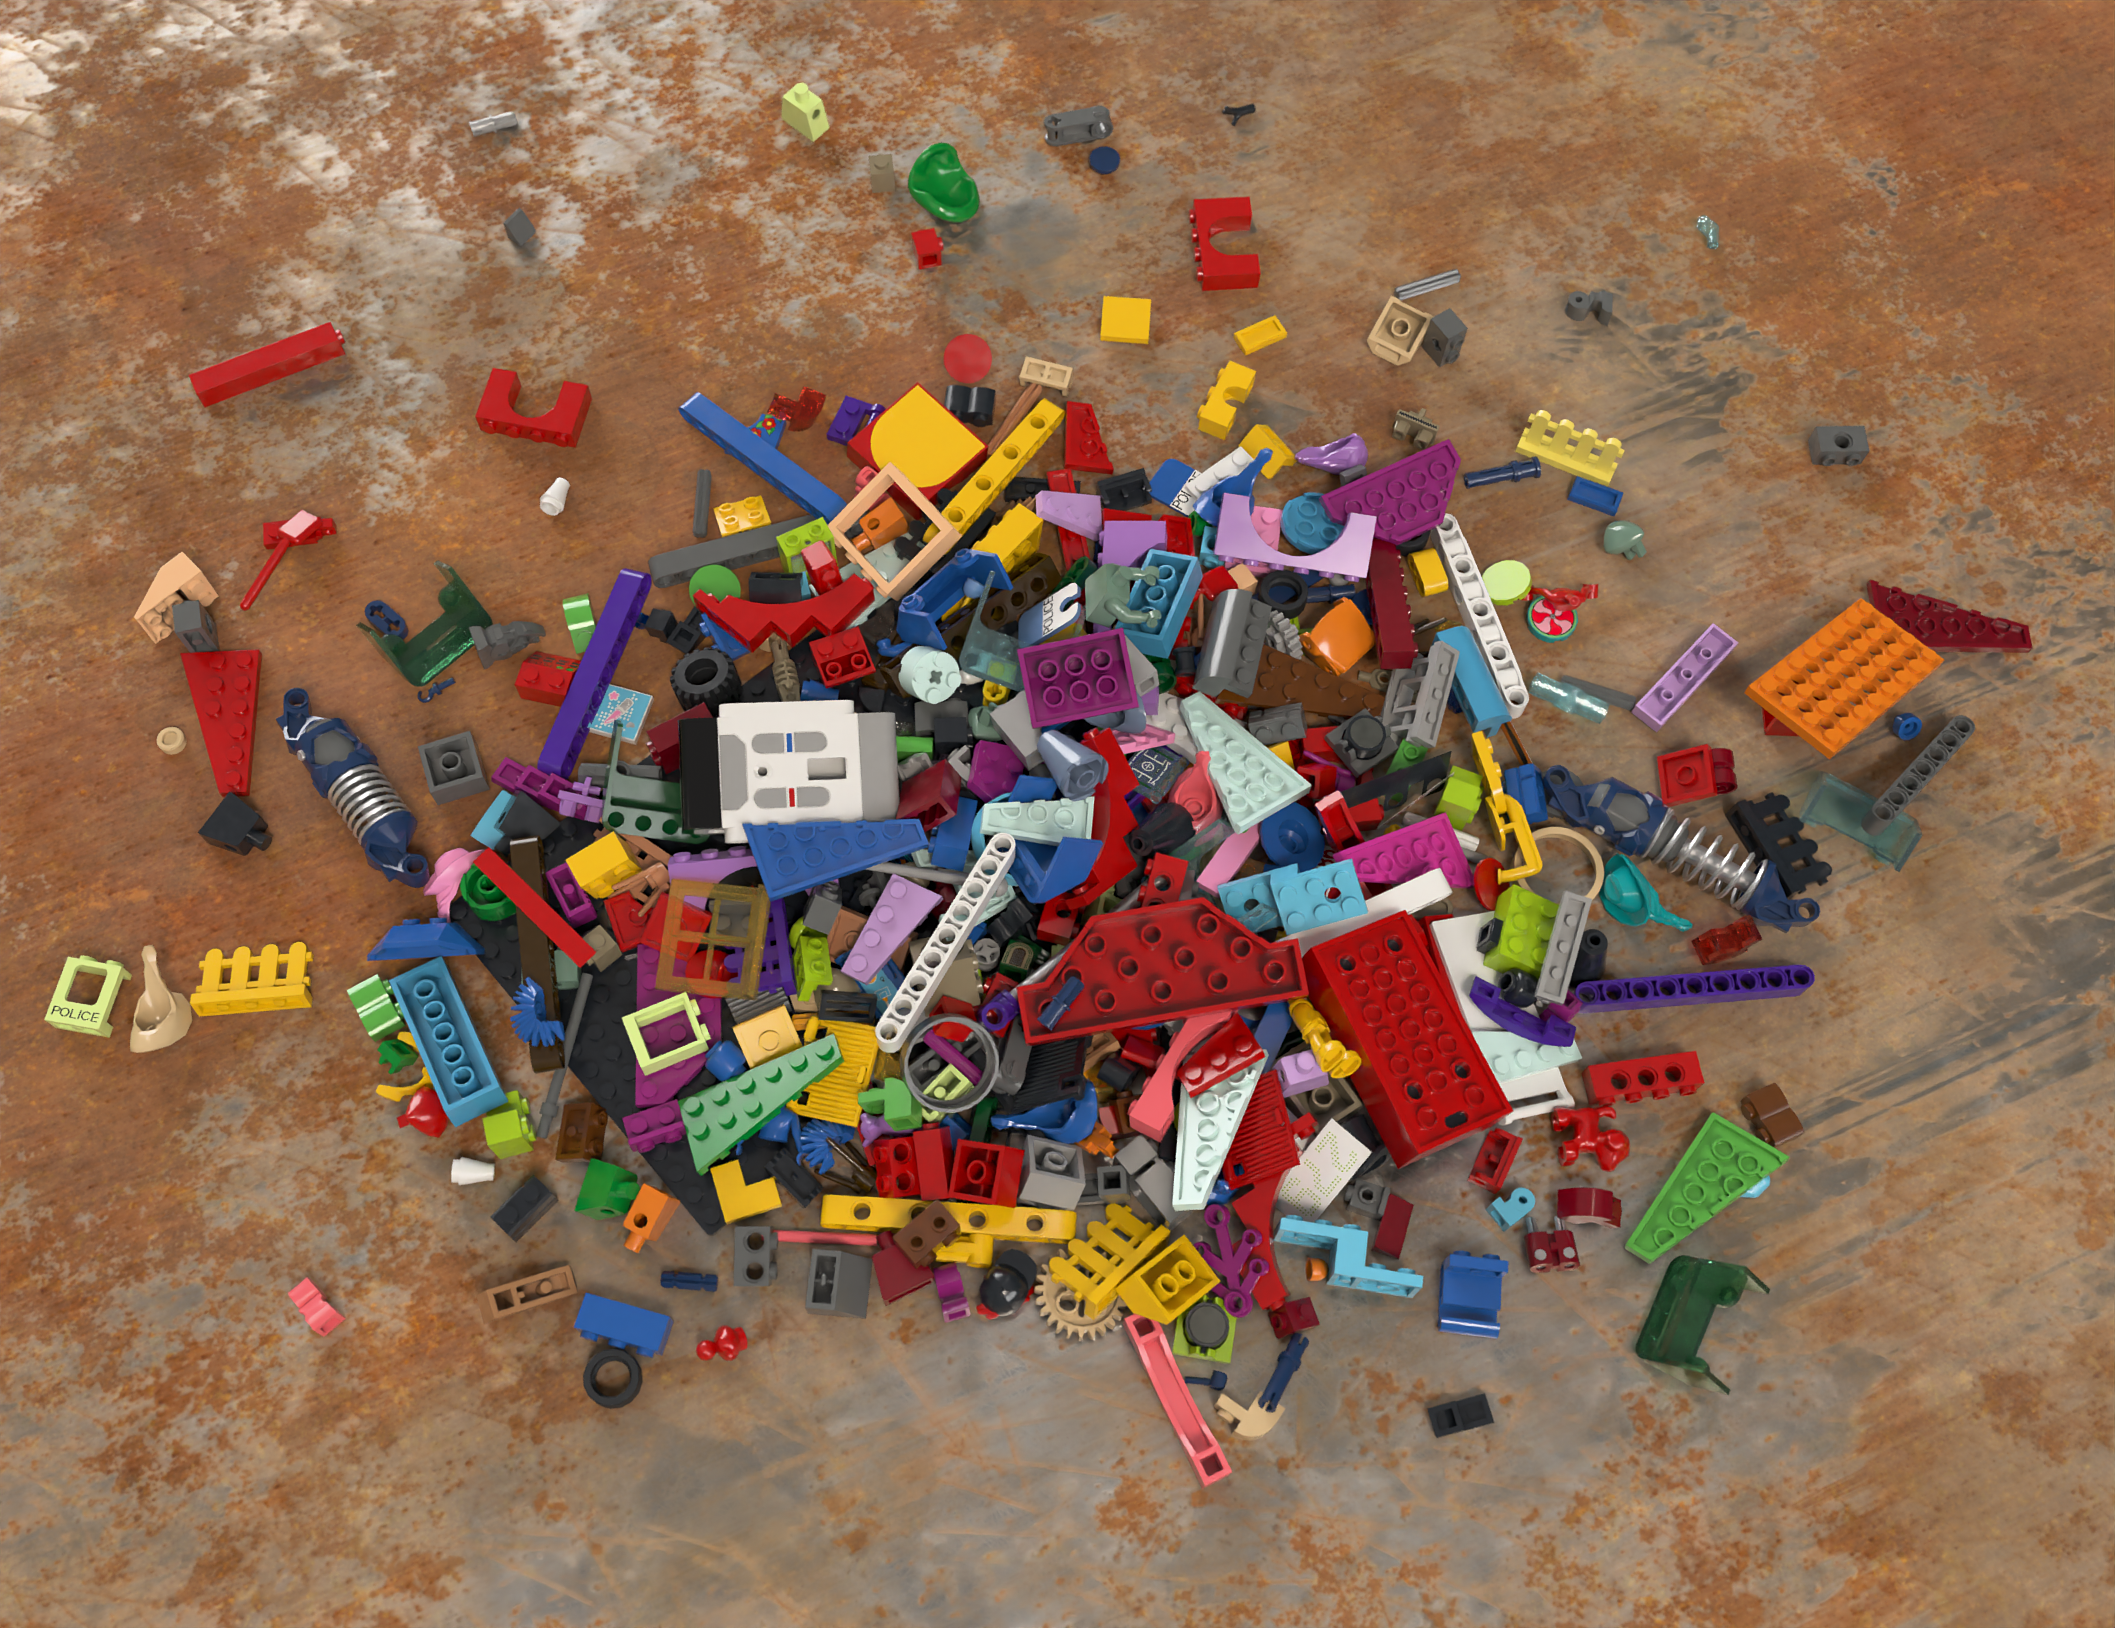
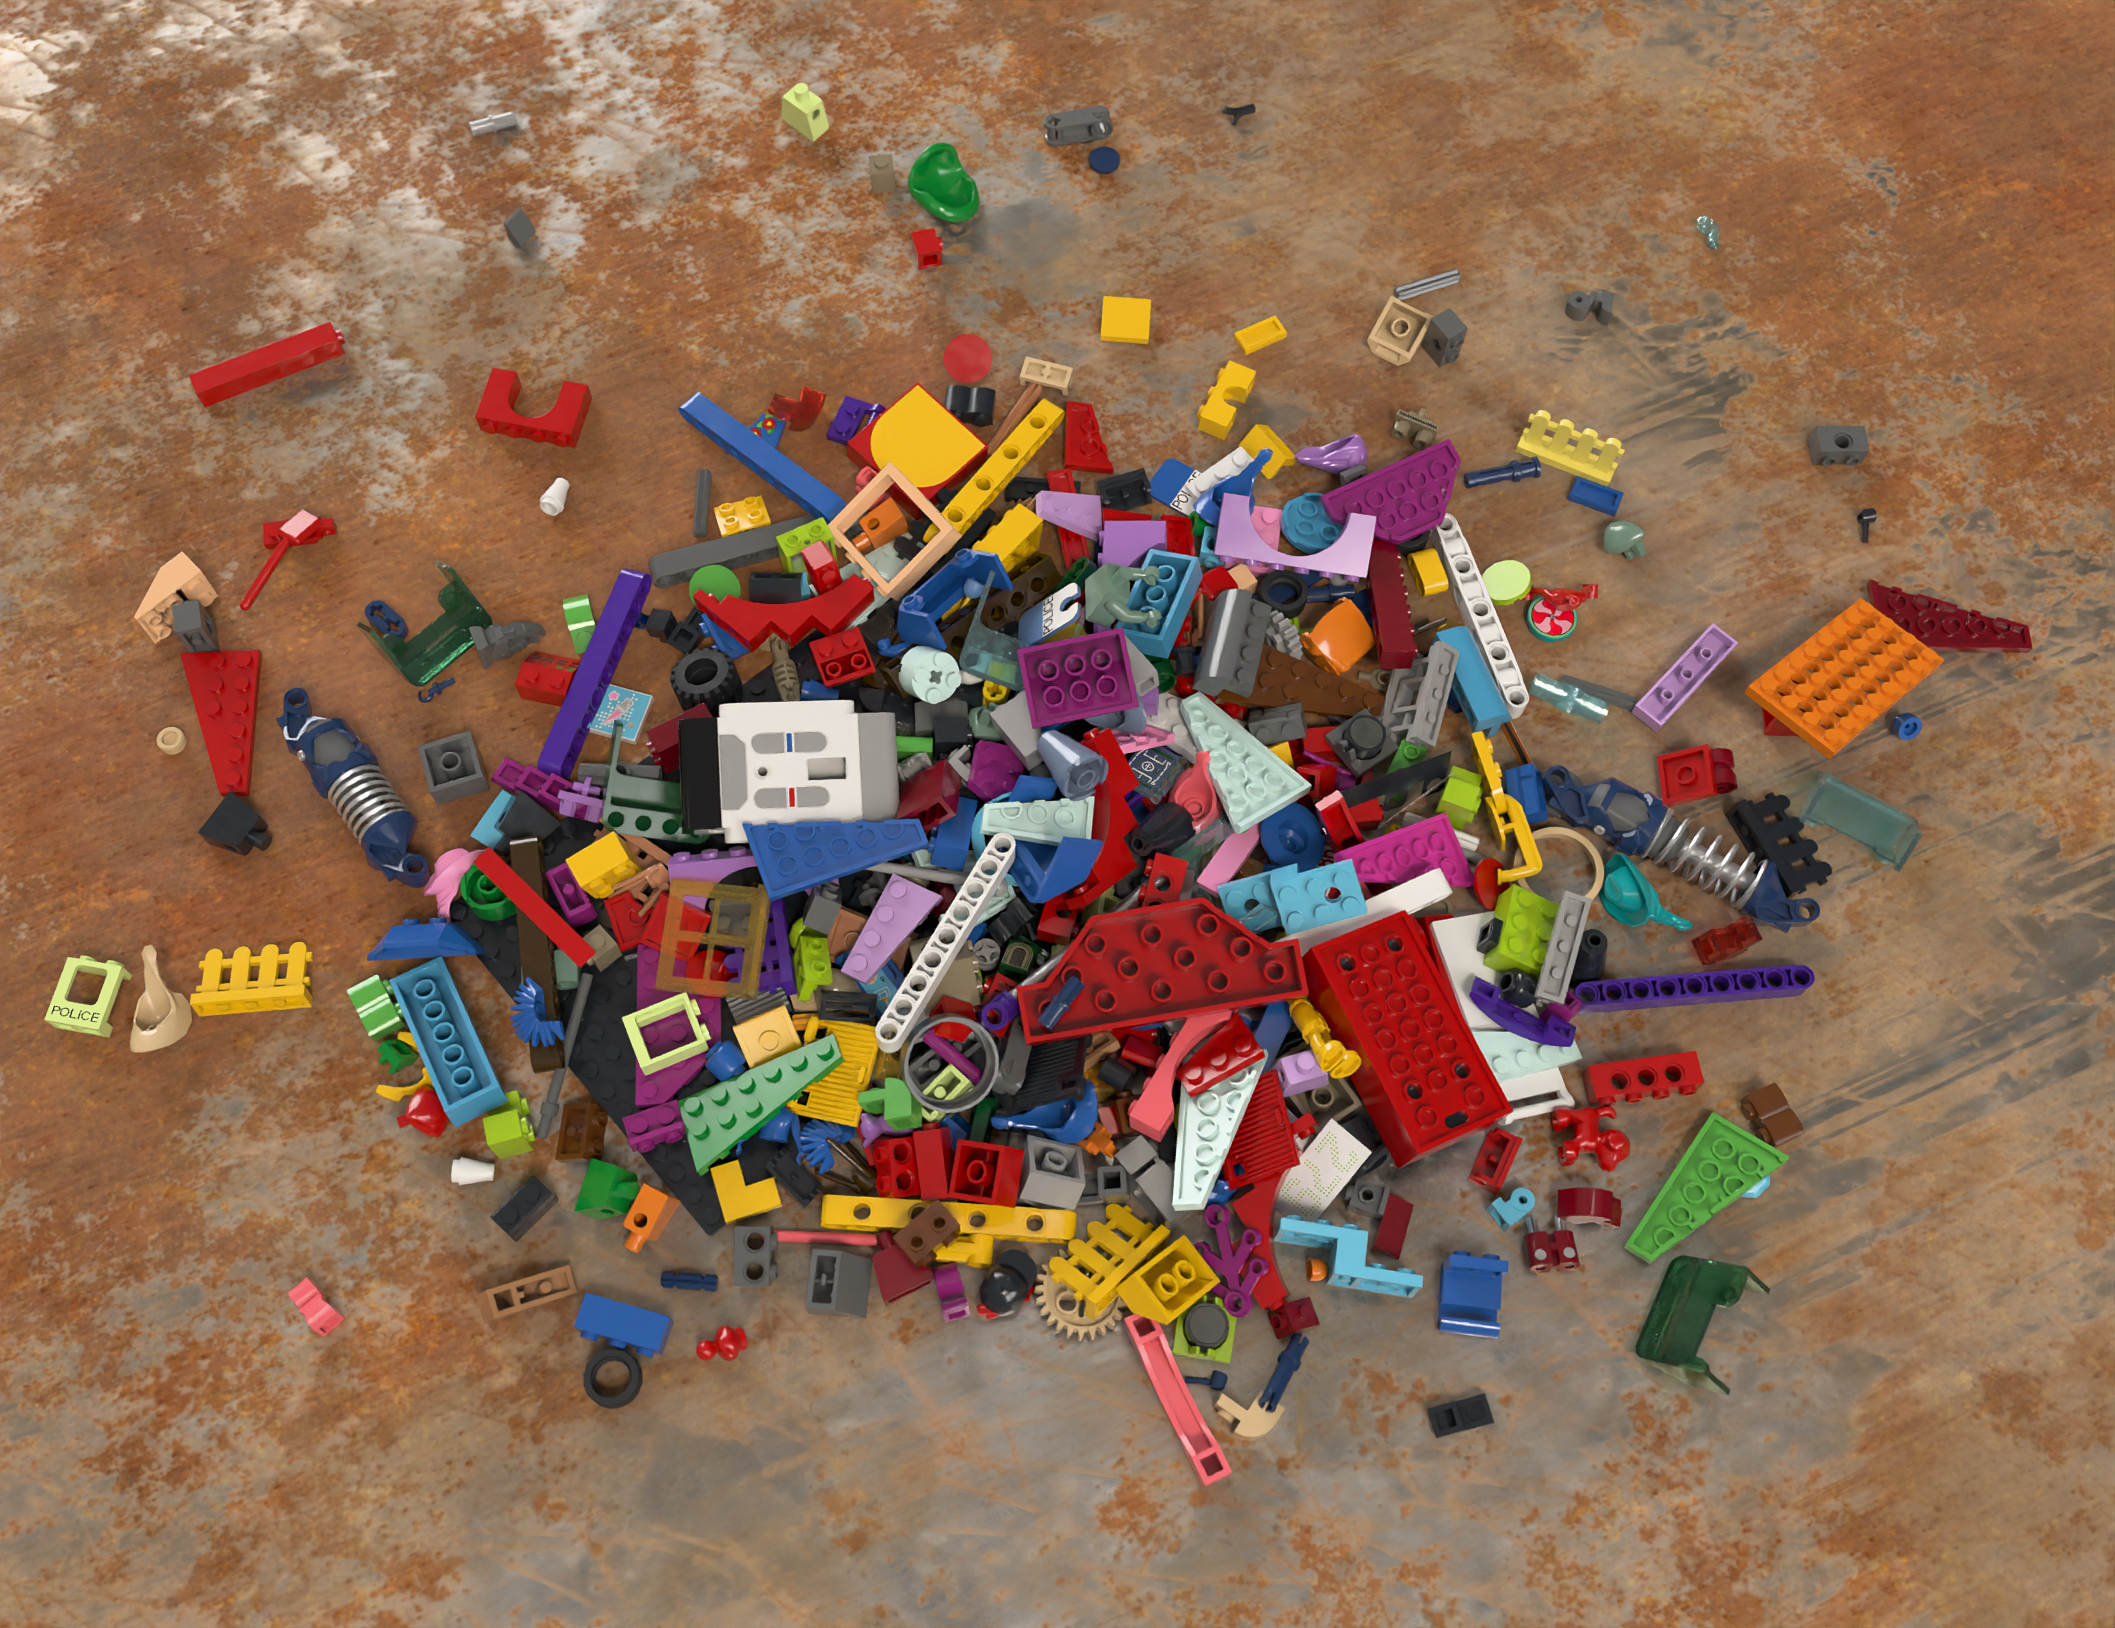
(1217, 269): red arch -> none
(1865, 517): none -> black hand
(1917, 775): dark grey beam -> none

